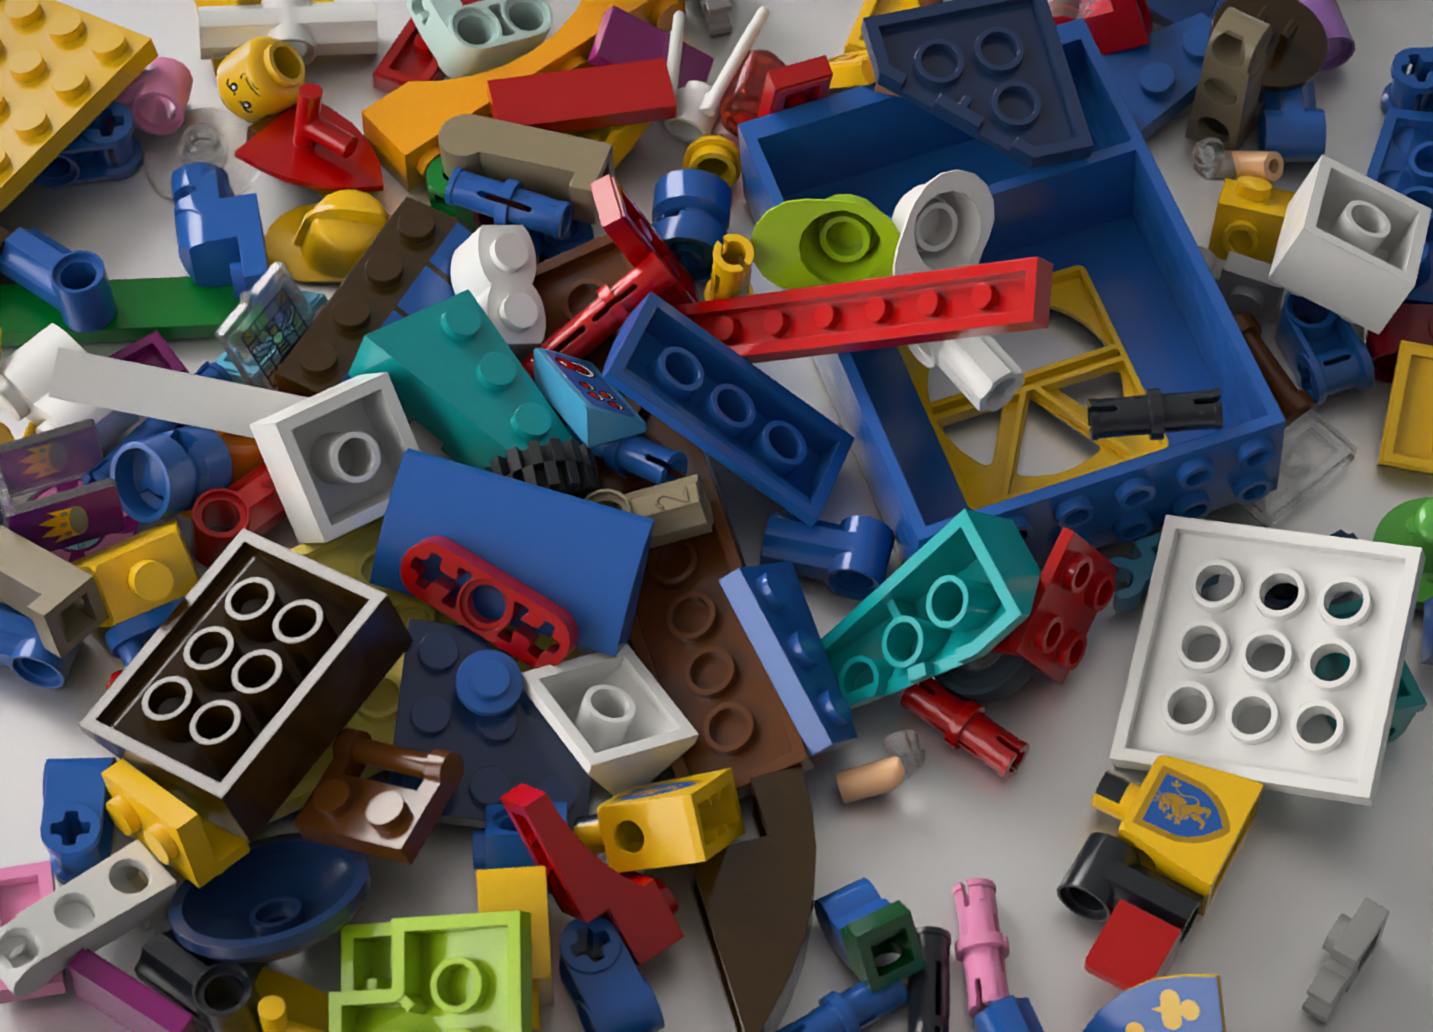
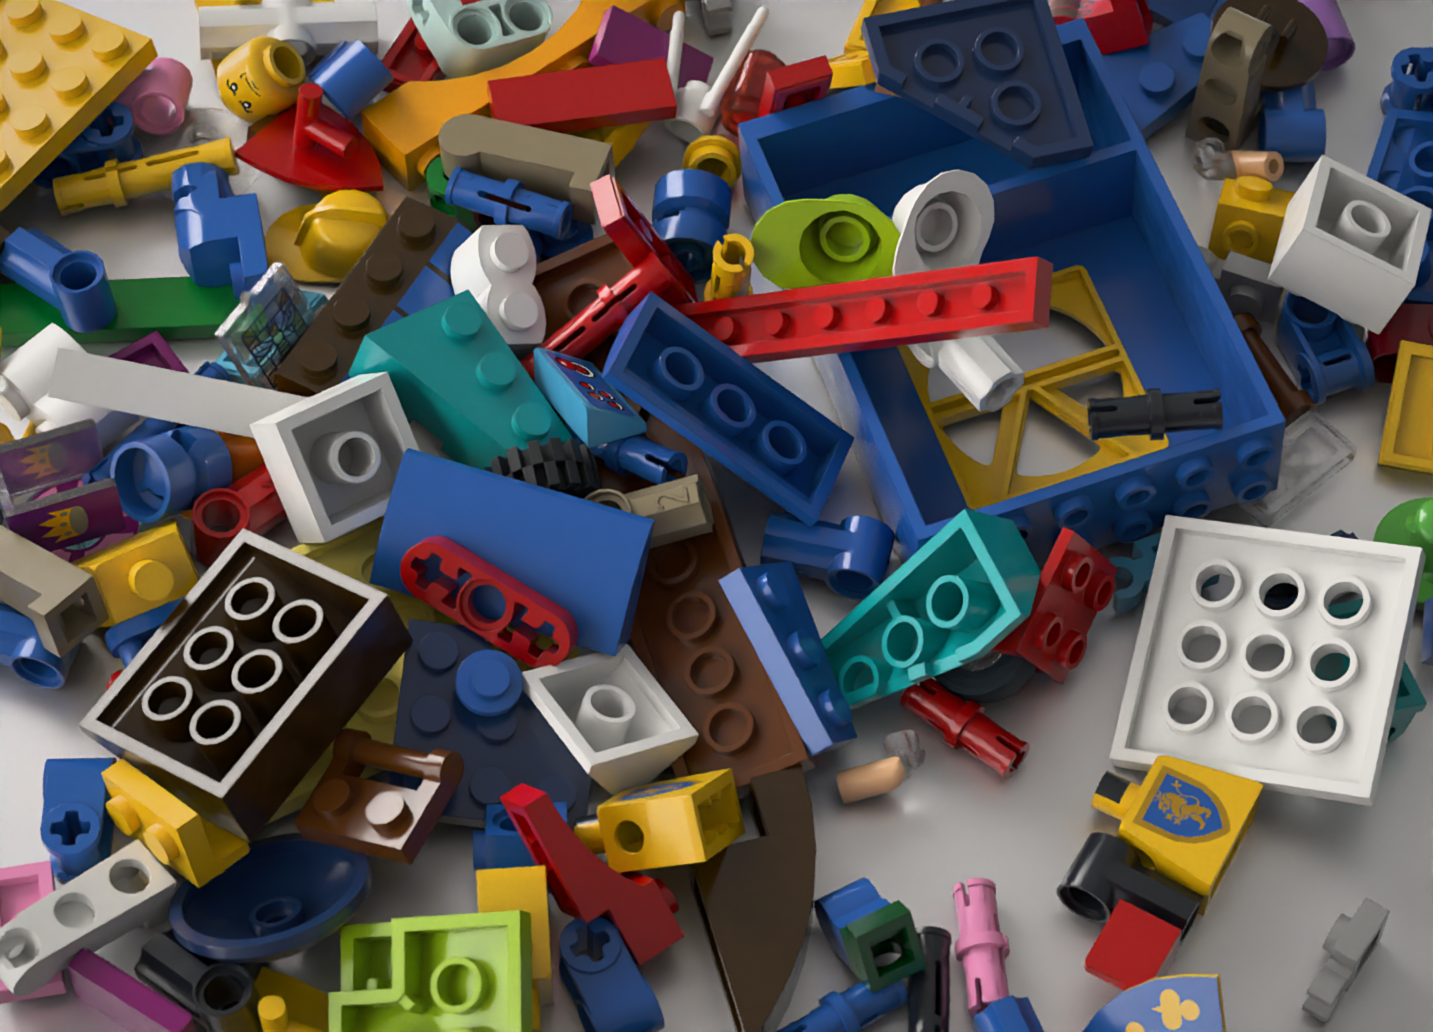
(128, 180): none -> yellow pin
(350, 77): none -> blue piece

